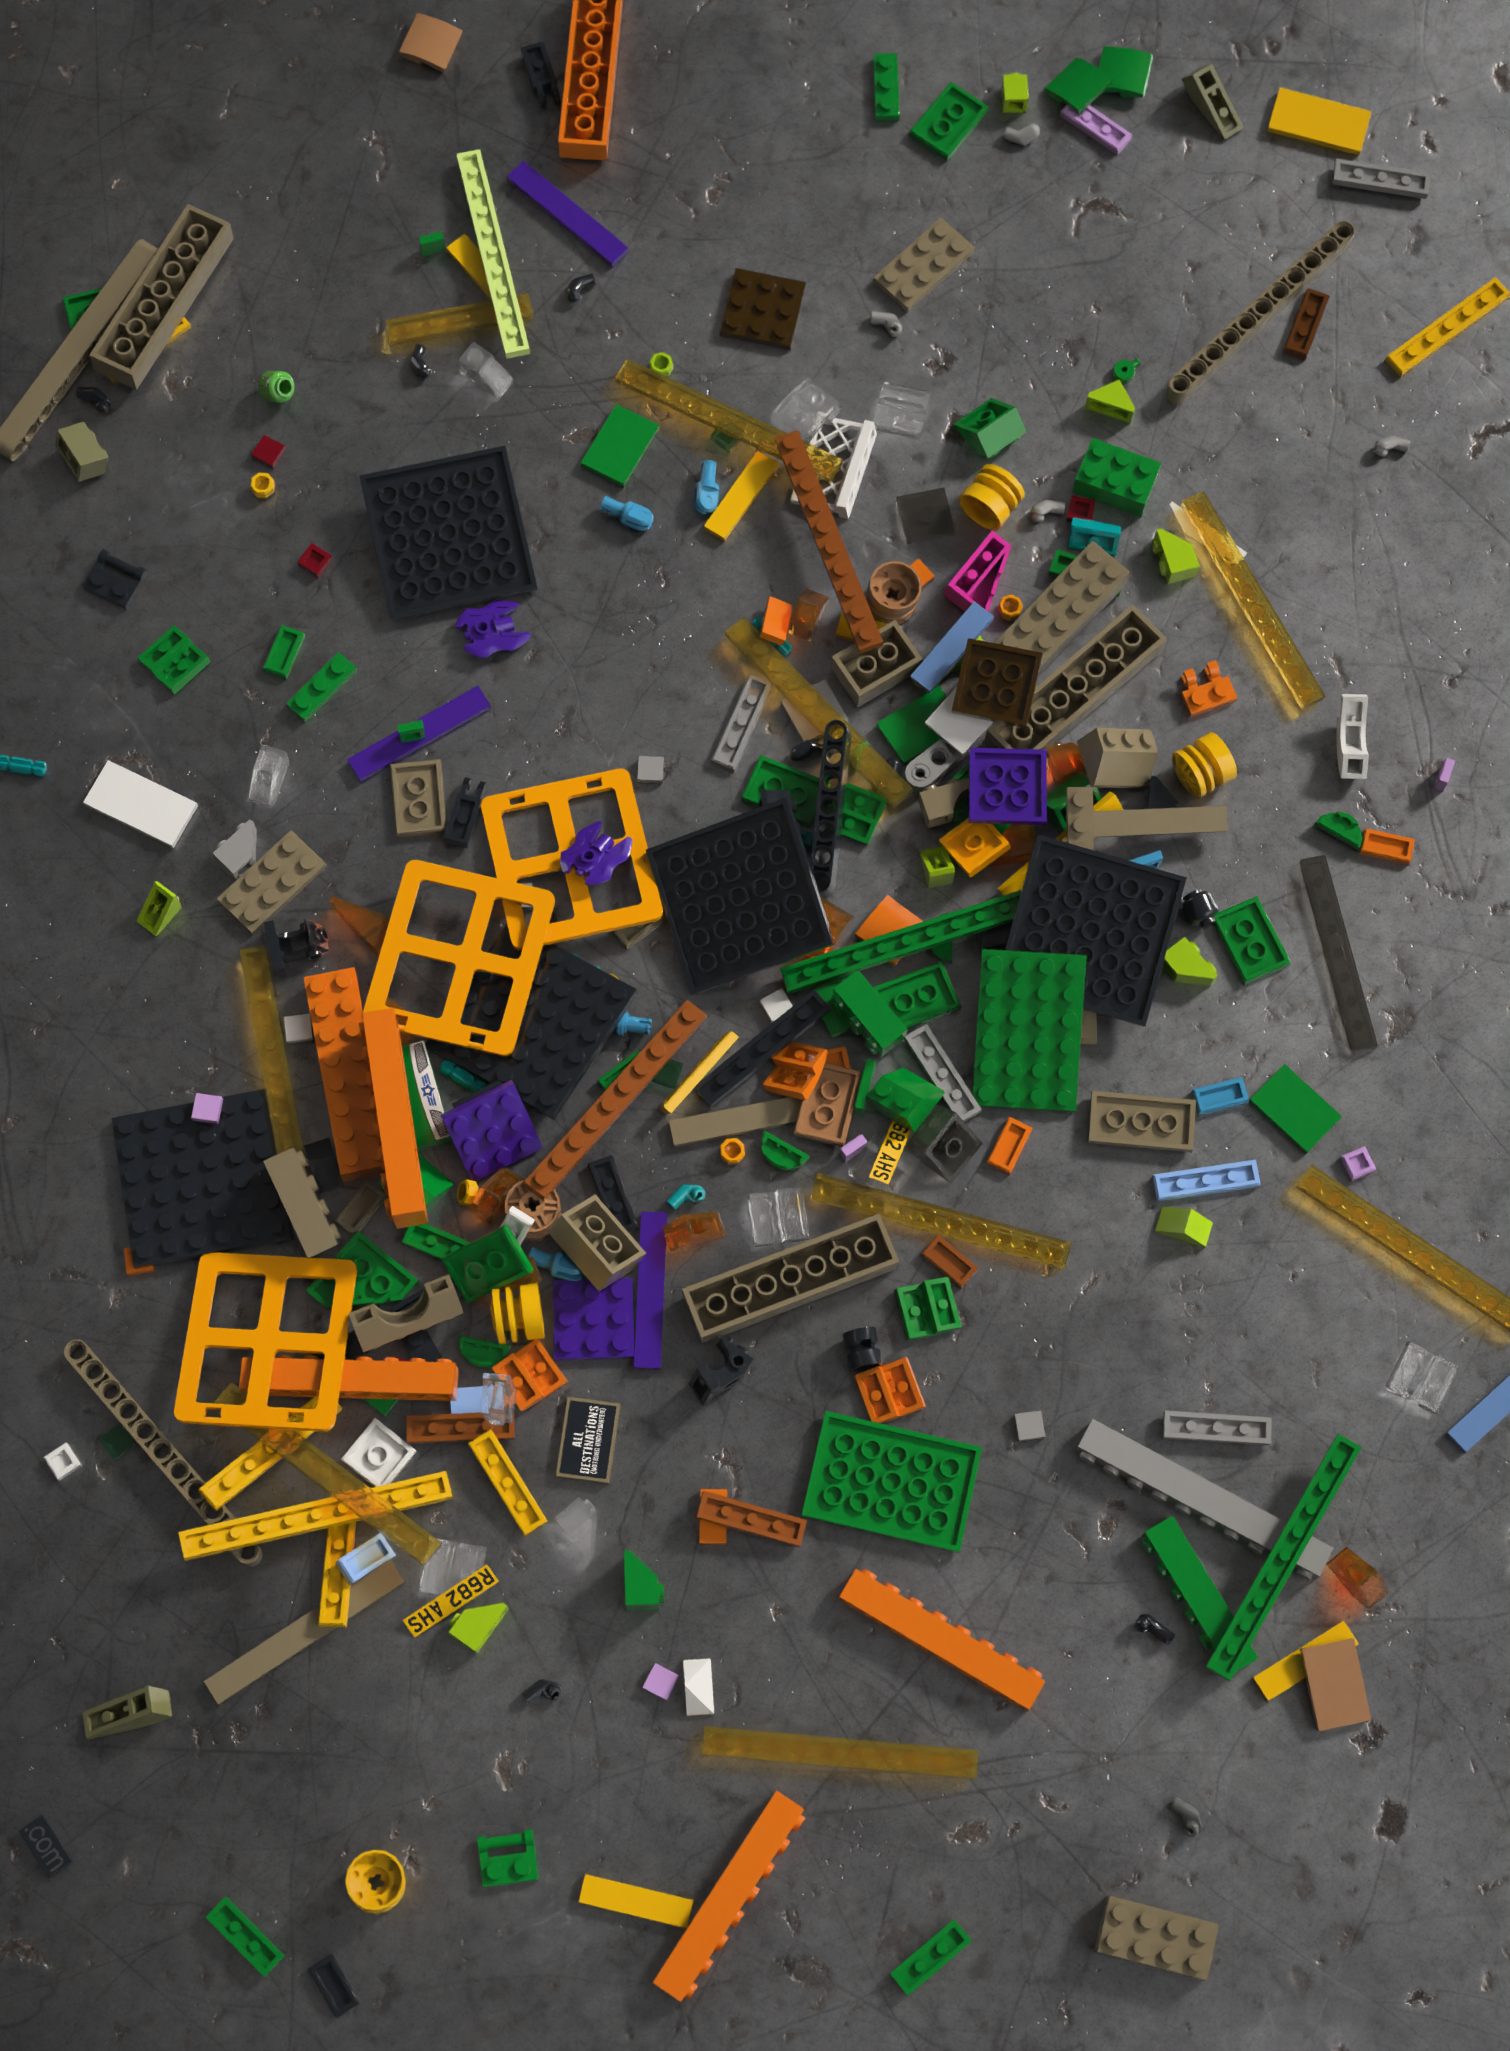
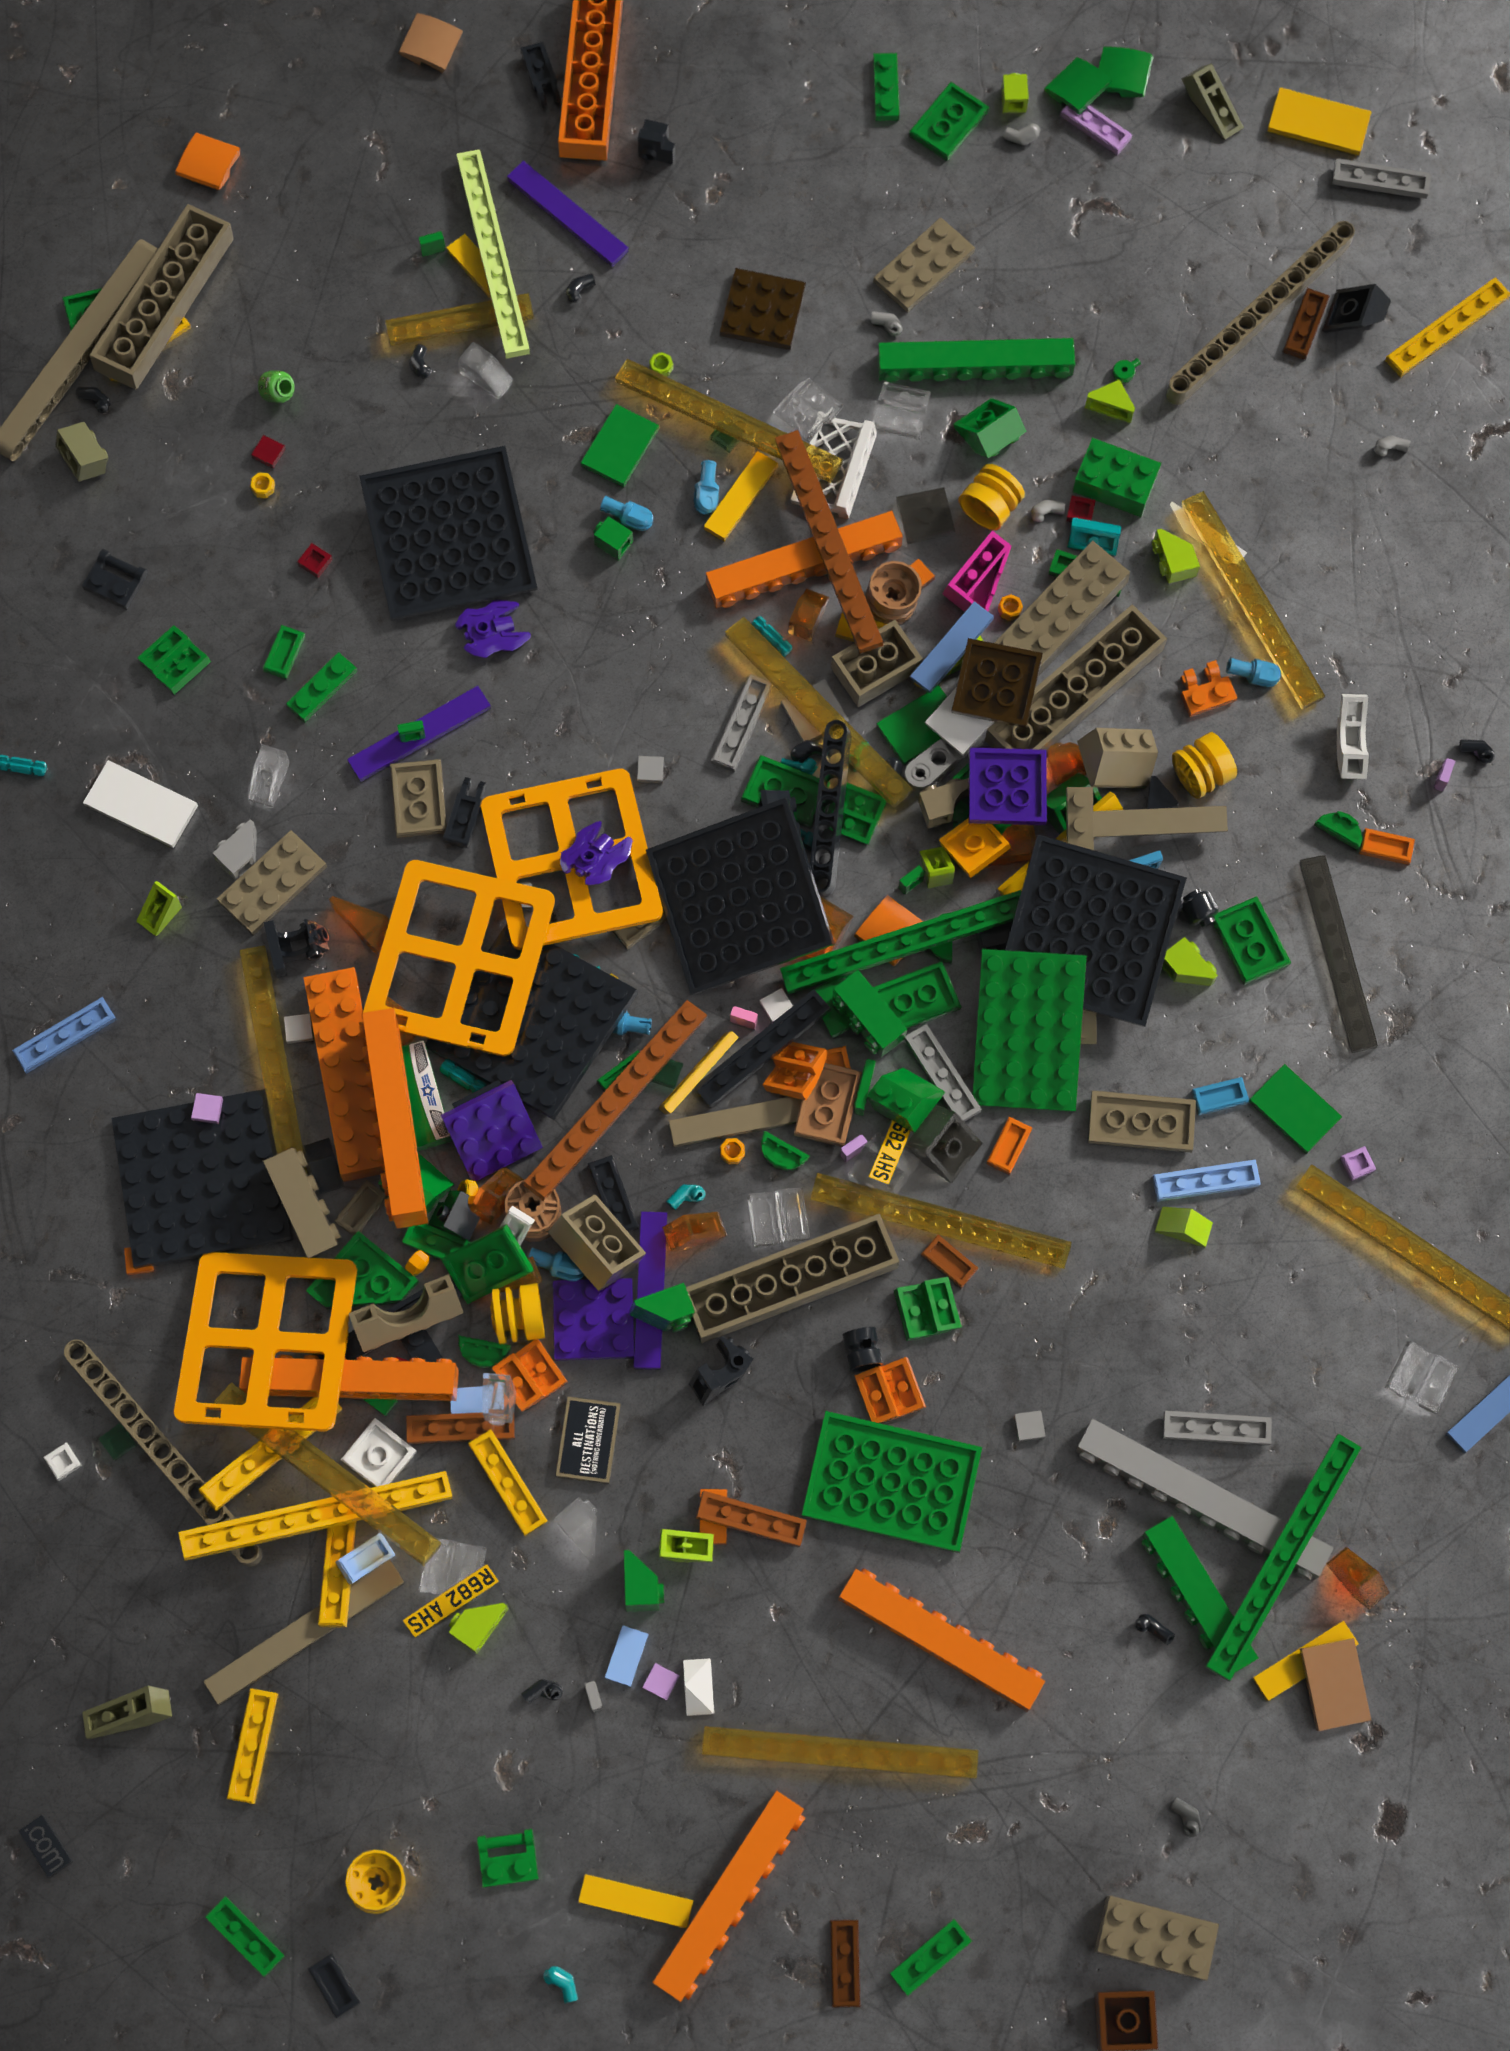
(64, 1035): none -> medium blue tile
(207, 161): none -> orange slope
(252, 1746): none -> yellow tile
(417, 1263): none -> light orange tile
(455, 1216): none -> black brick
(562, 1979): none -> teal arm
(594, 1696): none -> light grey tile
(612, 537): none -> green brick
(626, 1656): none -> light blue tile
(654, 142): none -> black brick
(665, 1309): none -> green slope
(685, 1546): none -> lime slope
(743, 1017): none -> bright pink tile
(775, 621): orange tile -> none
(799, 561): none -> orange brick
(808, 766): none -> teal hand
(845, 1963): none -> reddish brown tile
(911, 880): none -> green tile
(976, 359): none -> green brick
(1126, 2021): none -> reddish brown brick
(1256, 671): none -> dark azure arm
(1356, 308): none -> black slope
(1479, 749): none -> black arm

